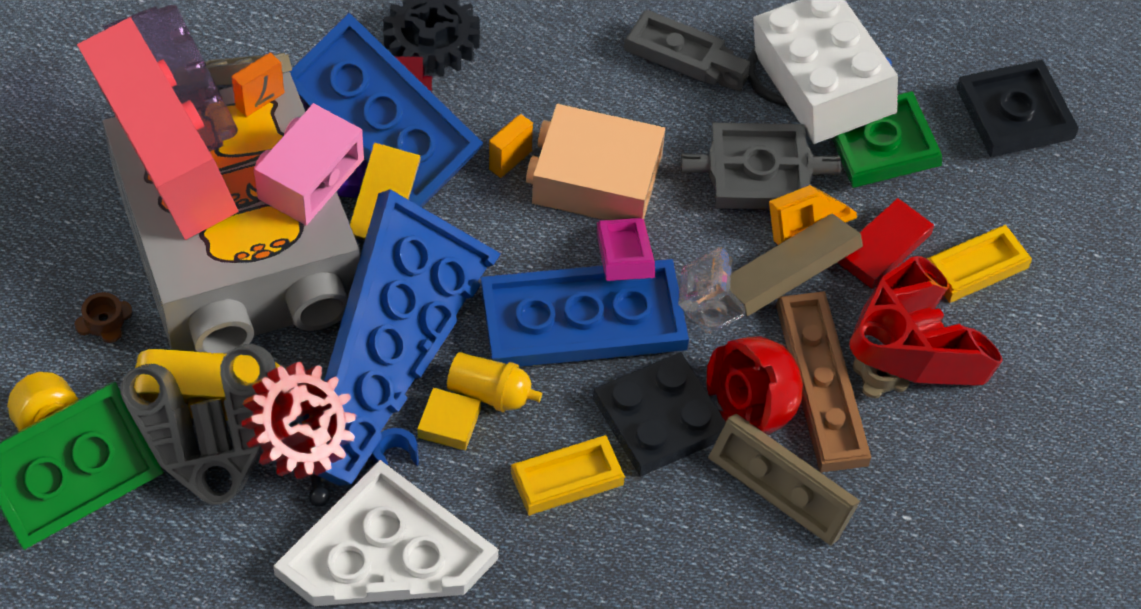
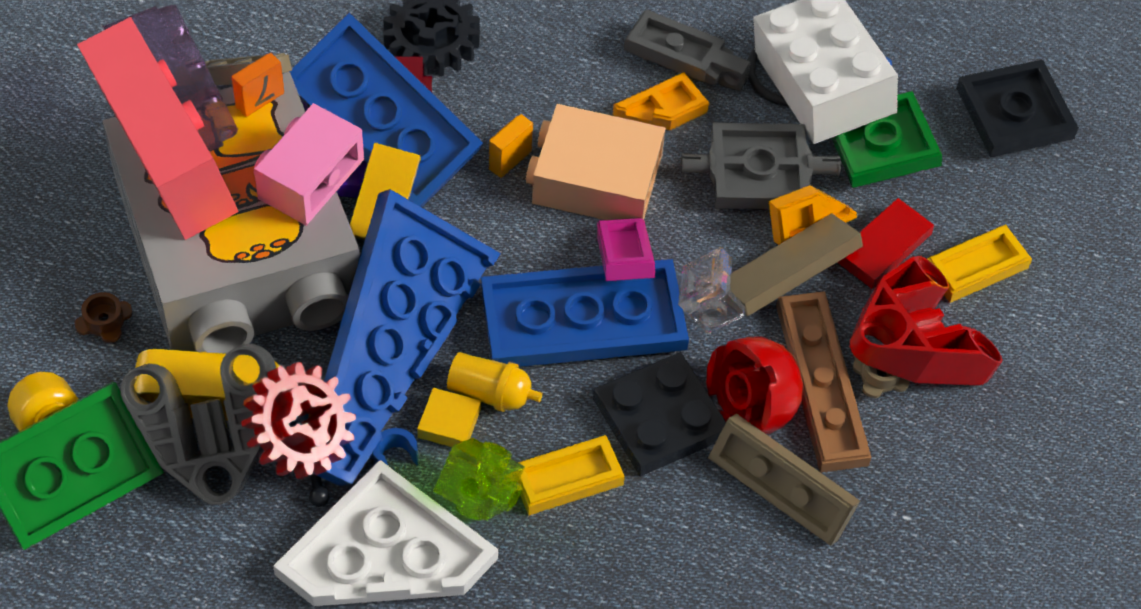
(480, 479): none -> clear neon green brick
(665, 104): none -> light orange tile

